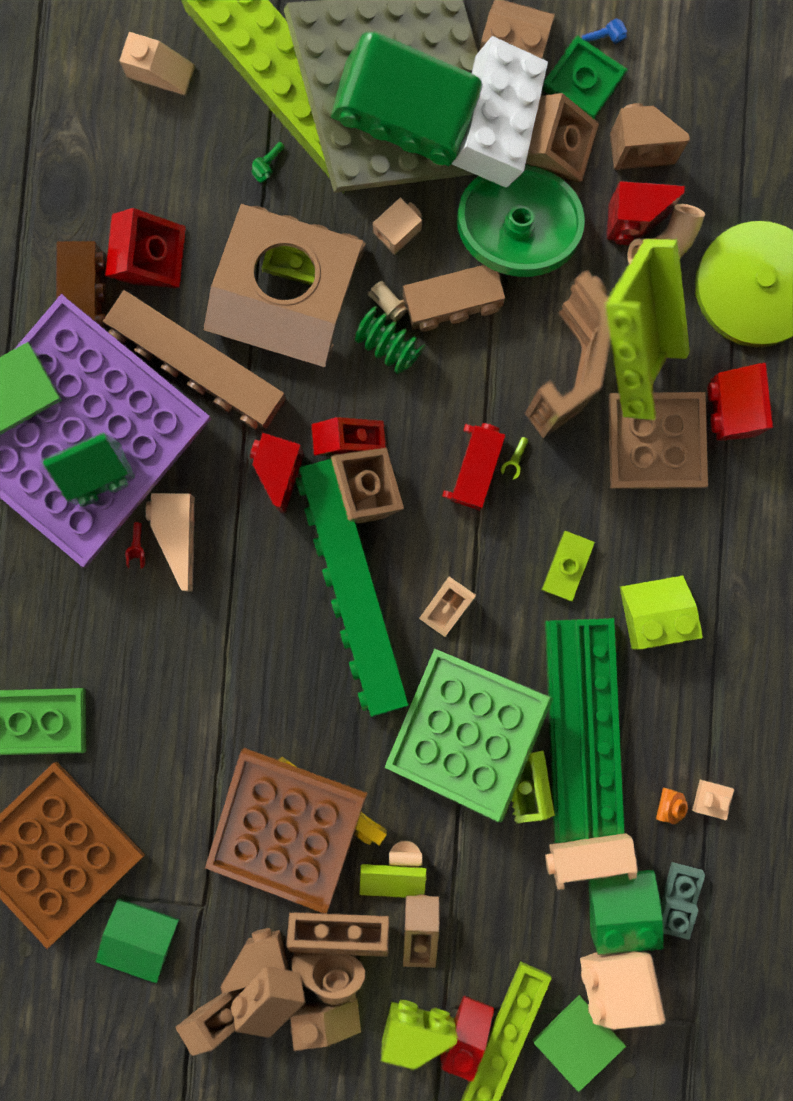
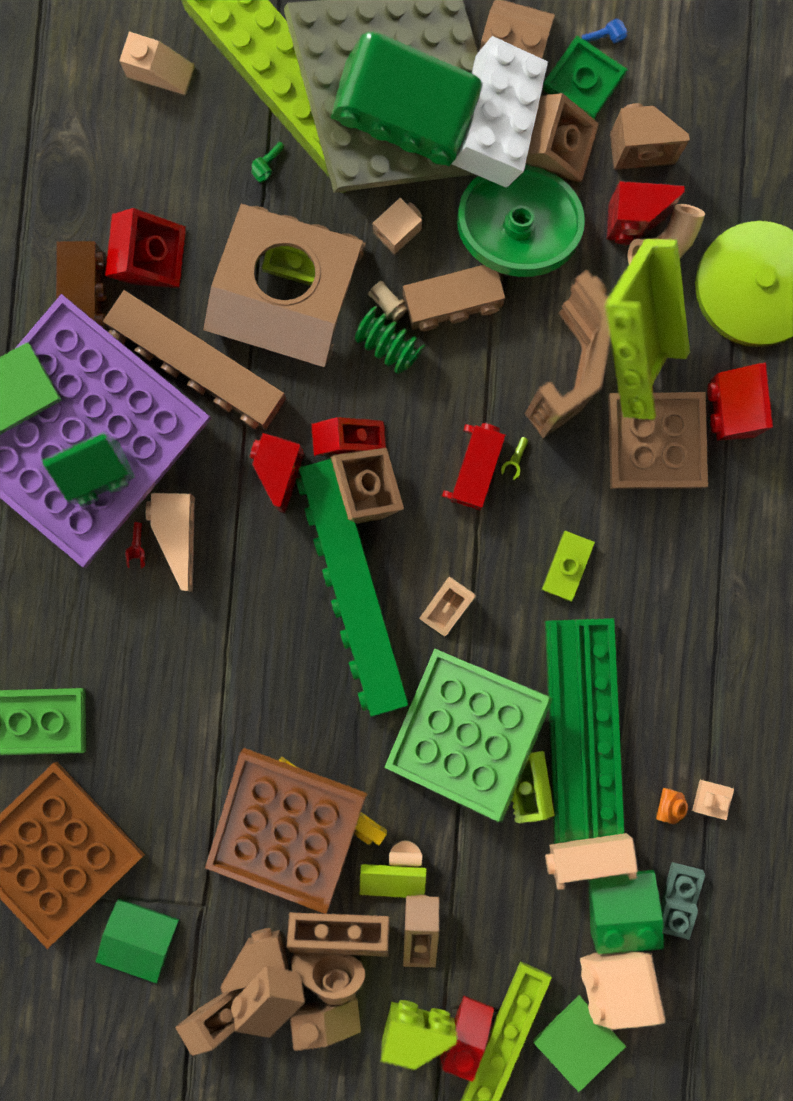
(660, 613): lime slope -> none

